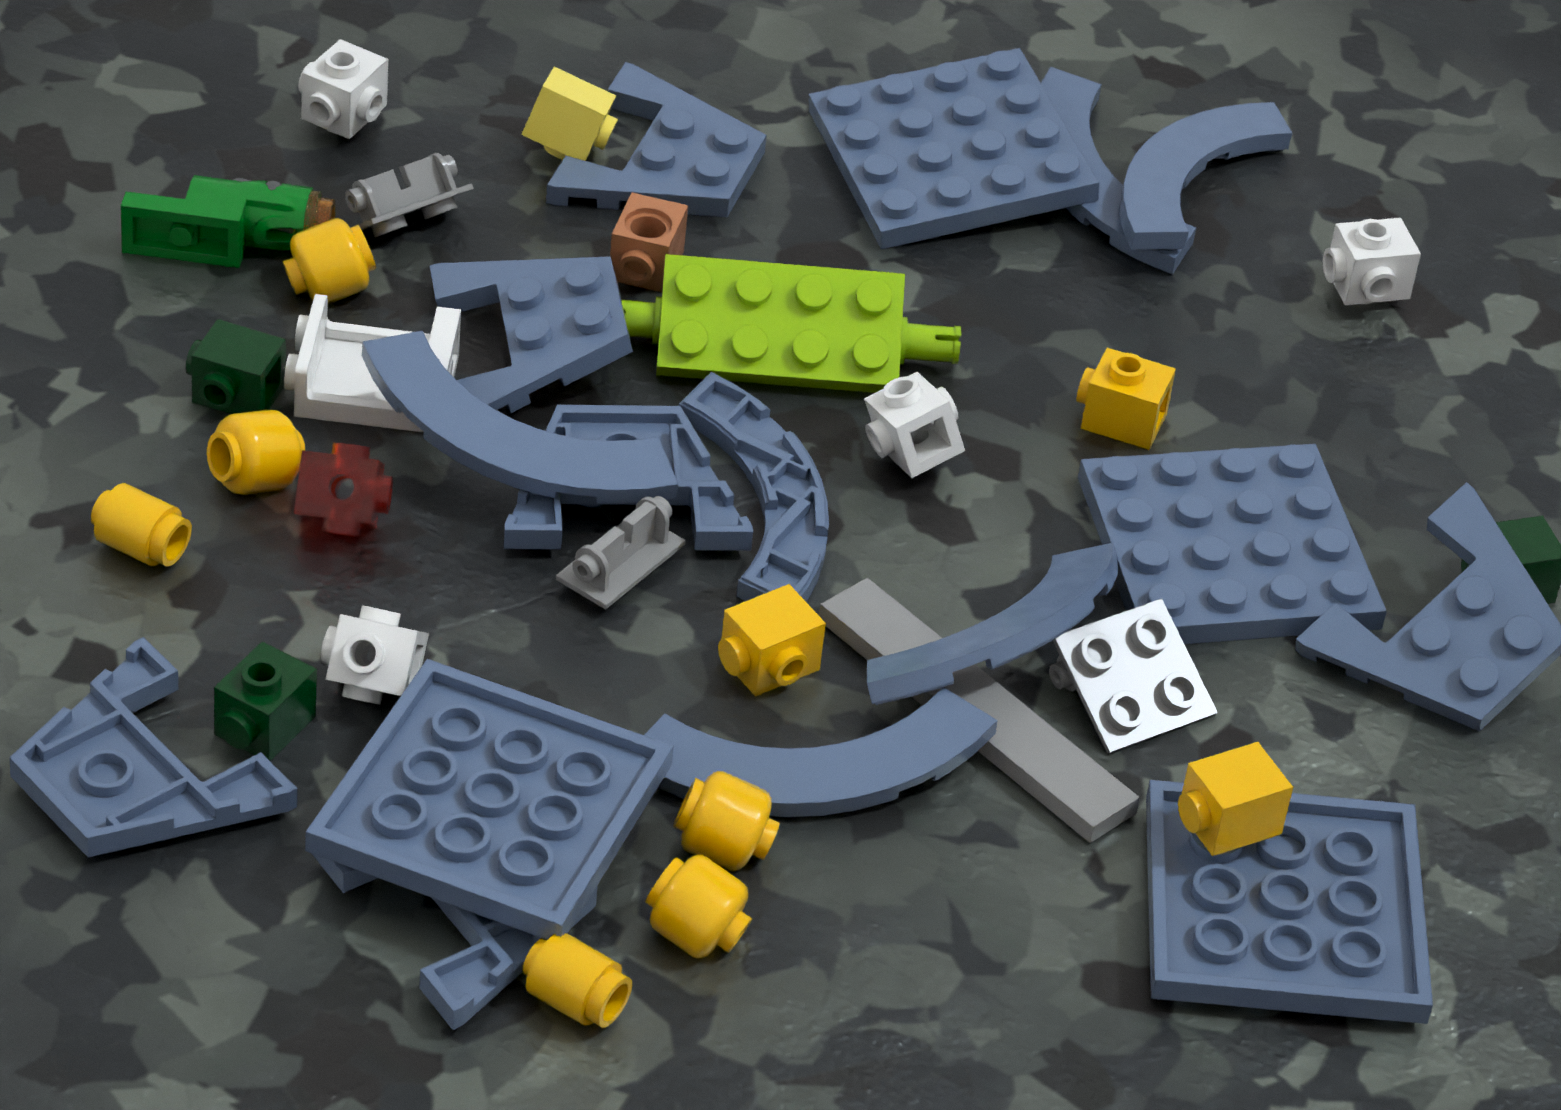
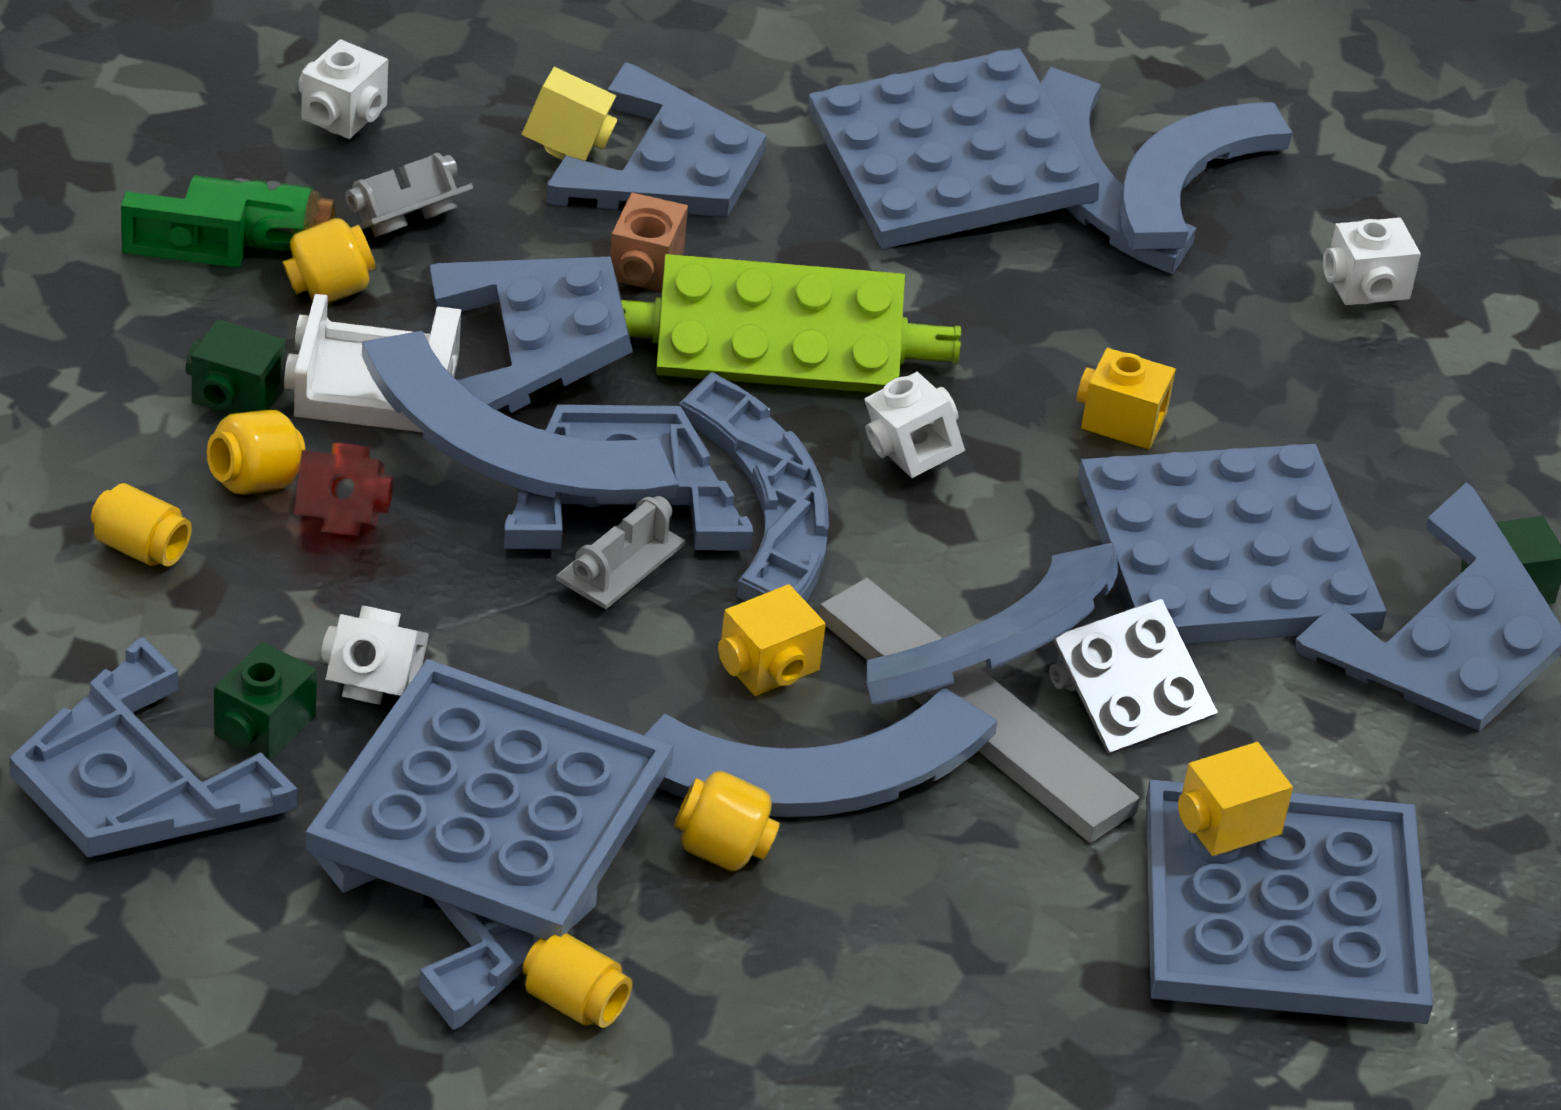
(699, 906): yellow head -> none

